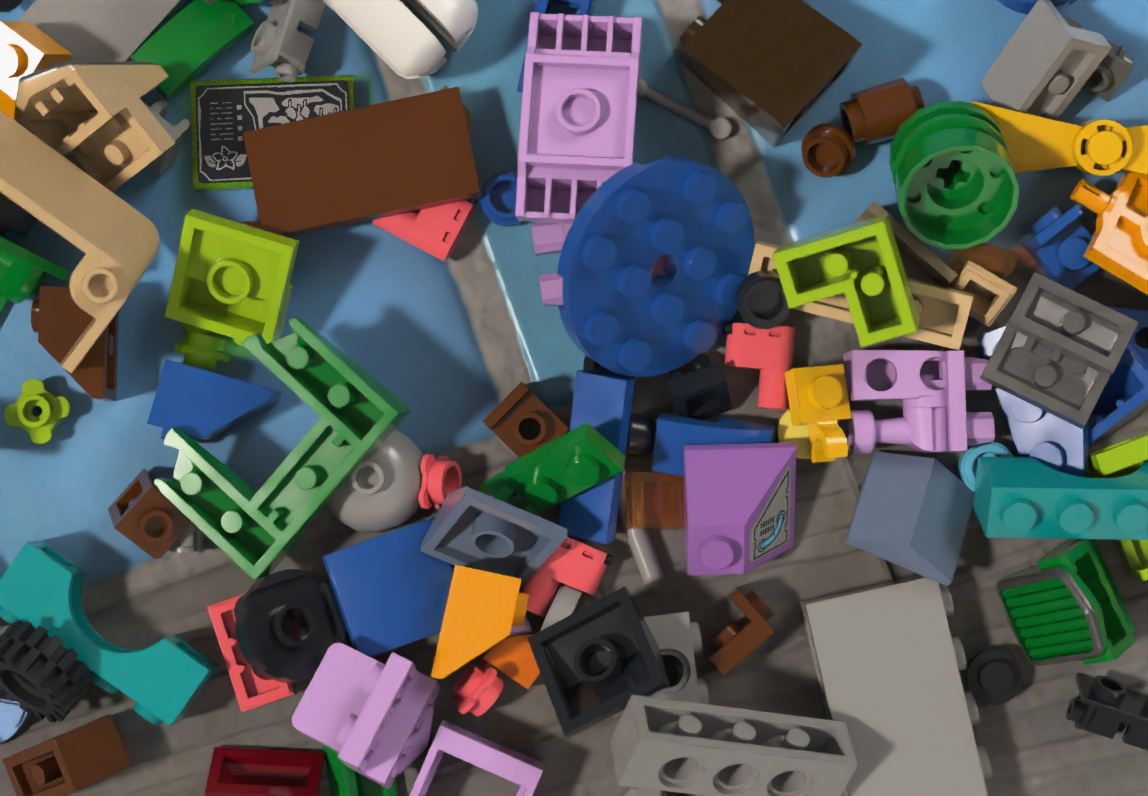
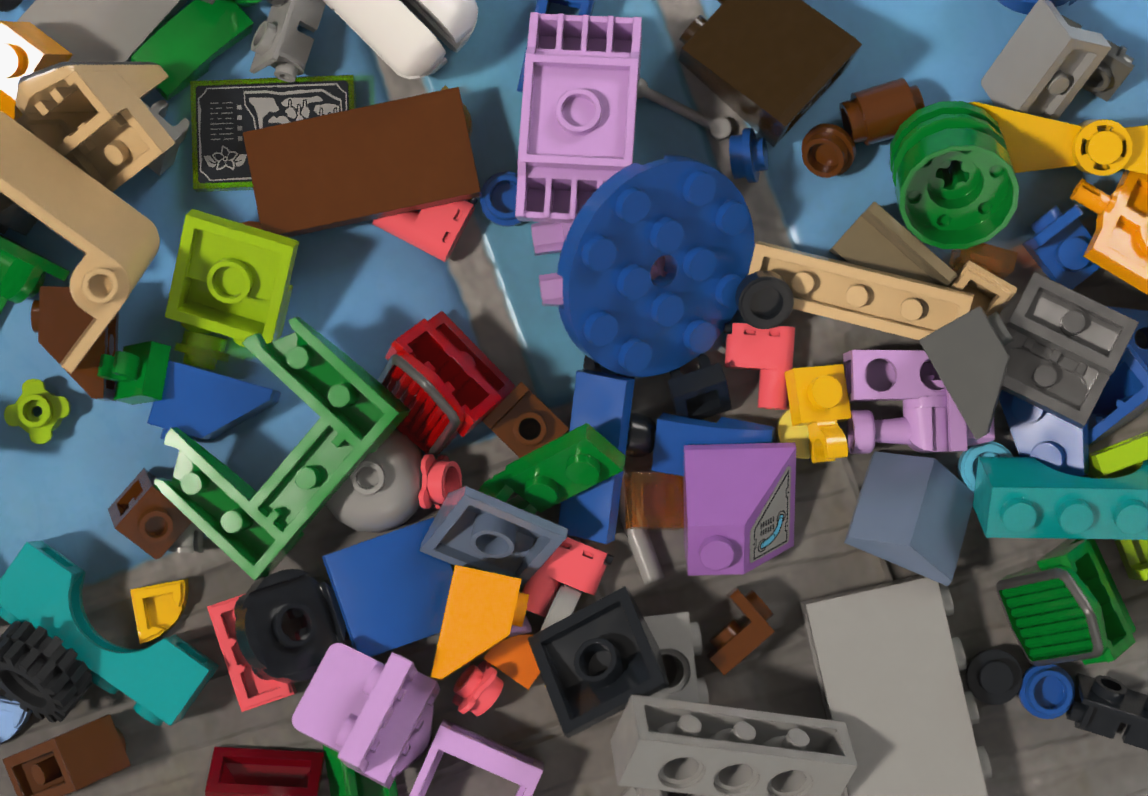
(138, 371): none -> green tile
(158, 608): none -> yellow tile
(442, 382): none -> red piece
(748, 155): none -> blue plate
(857, 262): lime brick -> none
(972, 364): none -> dark grey slope
(1046, 691): none -> blue plate

